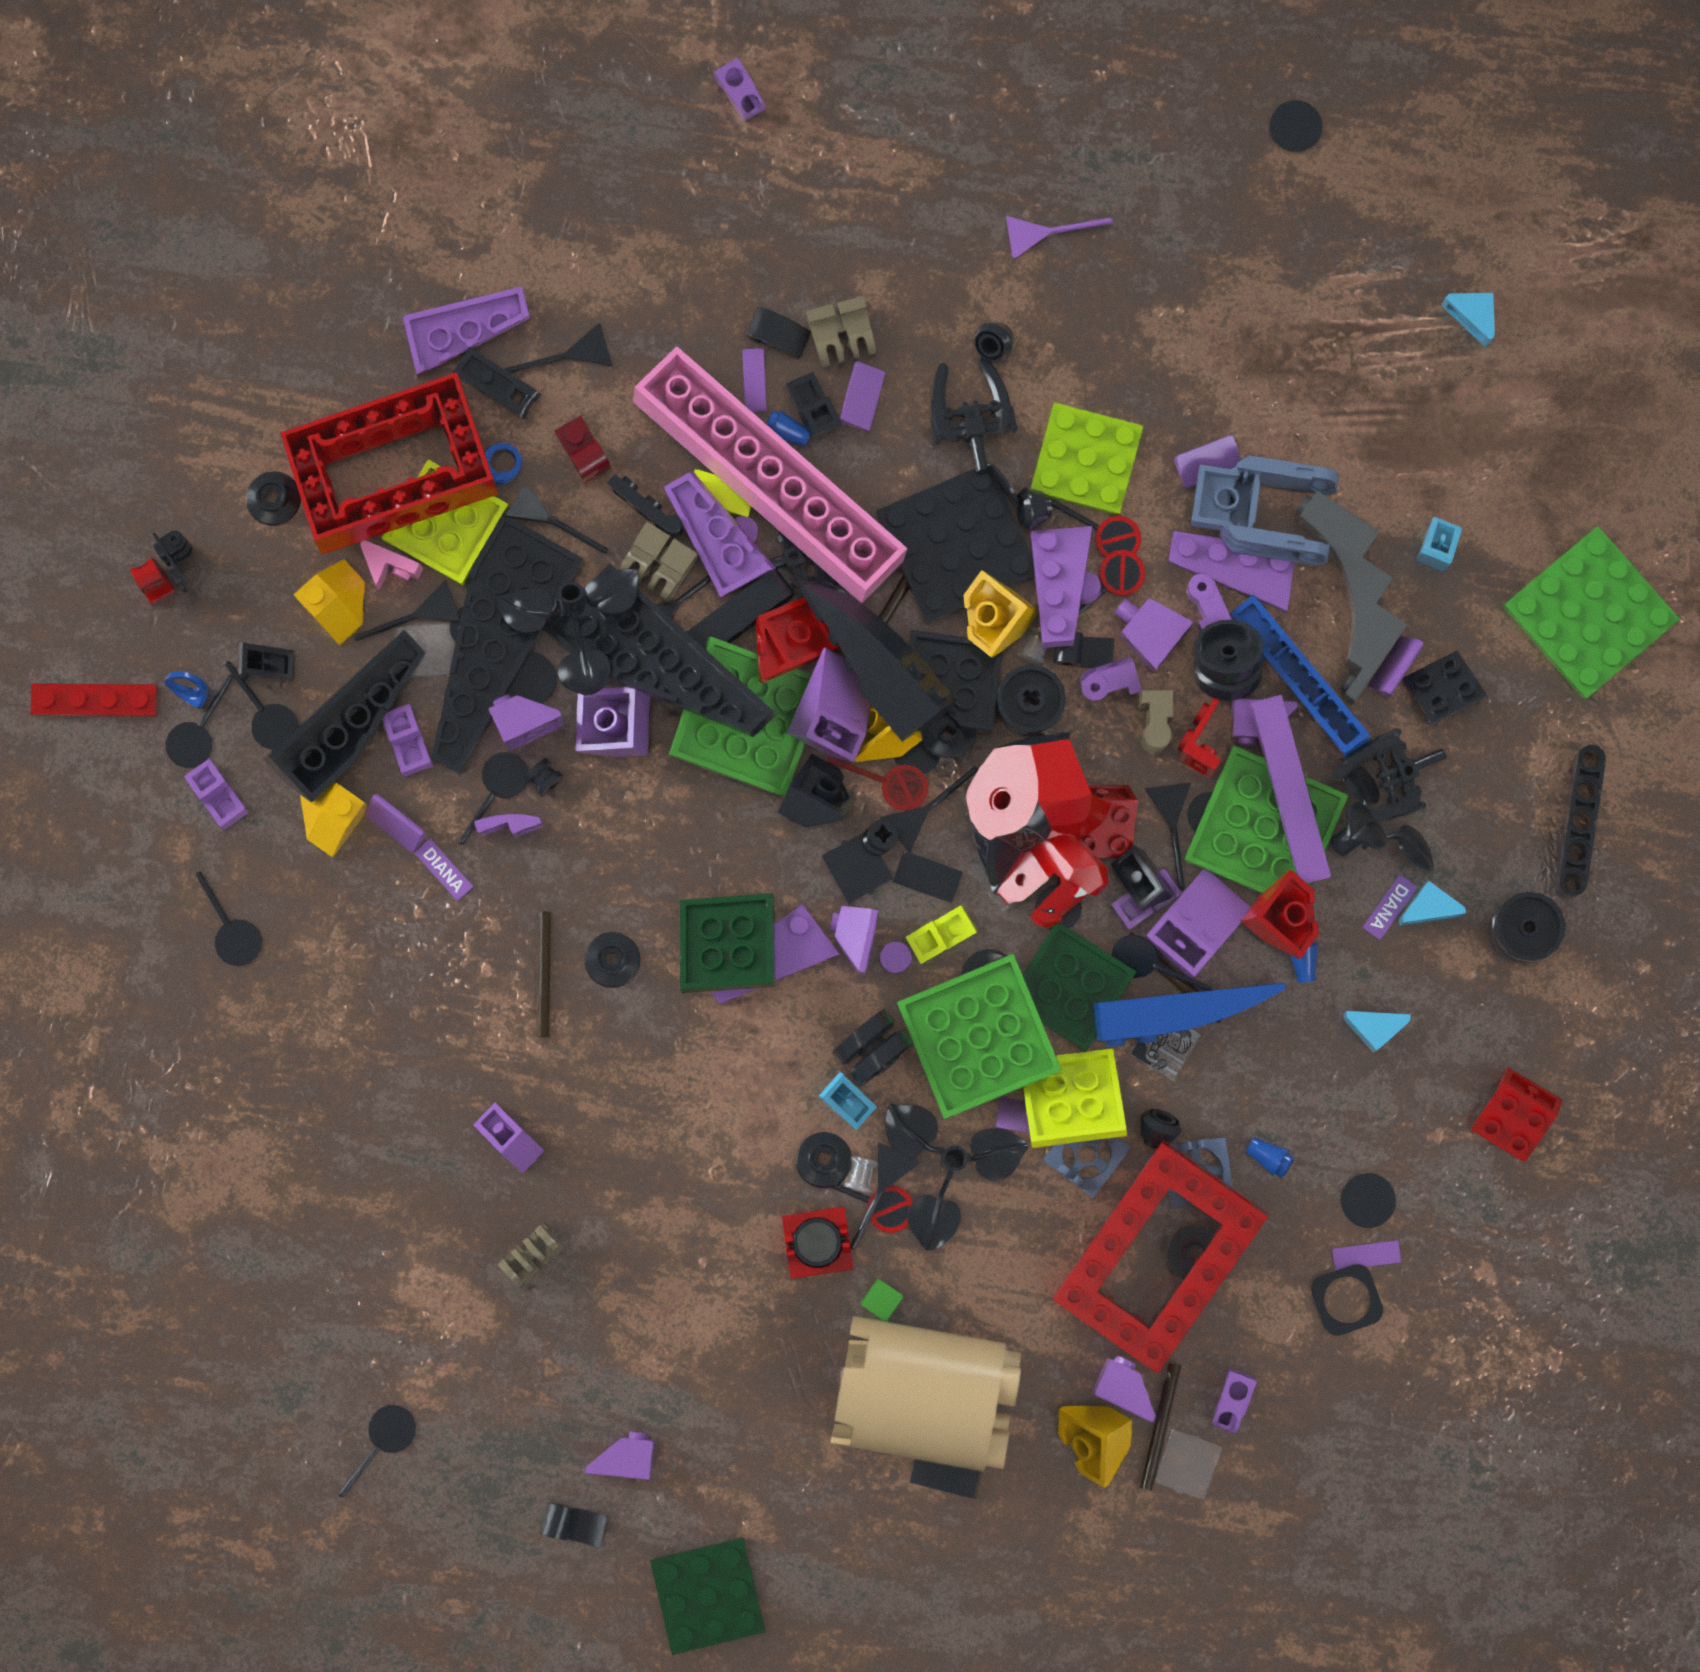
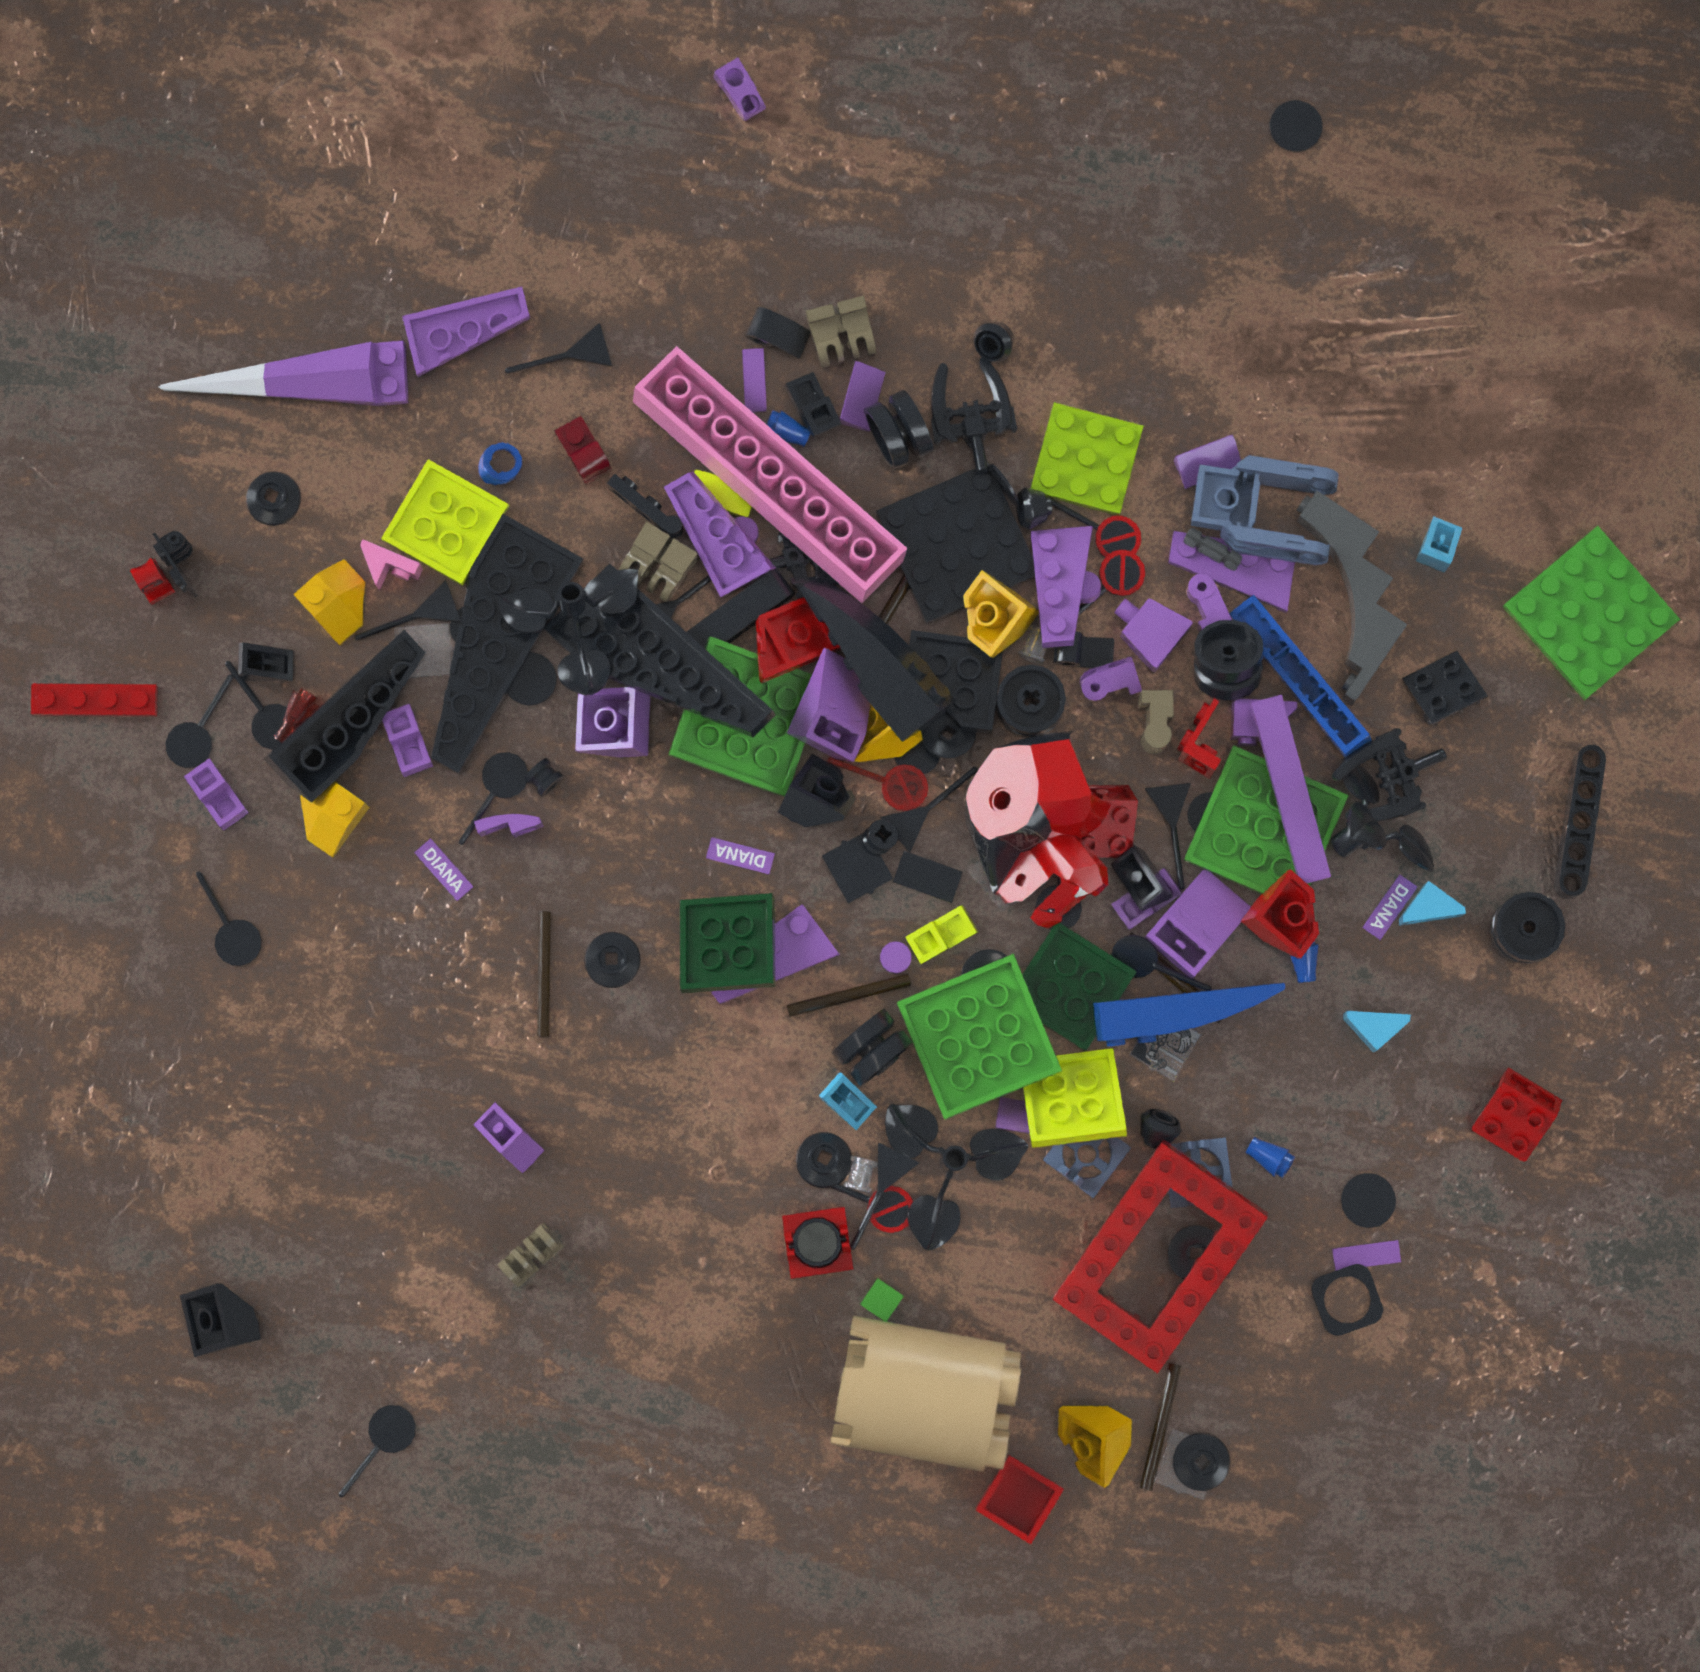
(193, 696): blue piece -> none
(218, 1319): none -> black slope
(298, 709): none -> clear red cone
(351, 374): none -> medium lavender plate
(376, 424): red brick -> none
(395, 823): medium lavender slope -> none
(496, 383): black plate -> none
(523, 720): medium lavender slope -> none
(530, 508): black piece -> none
(573, 1524): black panel -> none
(626, 1458): medium lavender slope -> none
(707, 1596): dark green plate -> none
(740, 855): none -> medium lavender sticker
(848, 995): none -> dark brown piece
(855, 935): medium lavender slope -> none
(898, 429): none -> black wheel
(946, 1478): black slope -> none
(1019, 1499): none -> red piece
(1025, 234): medium lavender piece -> none
(1124, 1387): medium lavender slope -> none
(1190, 1450): none -> black piece
(1213, 549): none -> dark grey axle
(1233, 1400): medium lavender leg -> none
(1395, 666): medium lavender slope -> none
(1474, 313): medium azure slope -> none

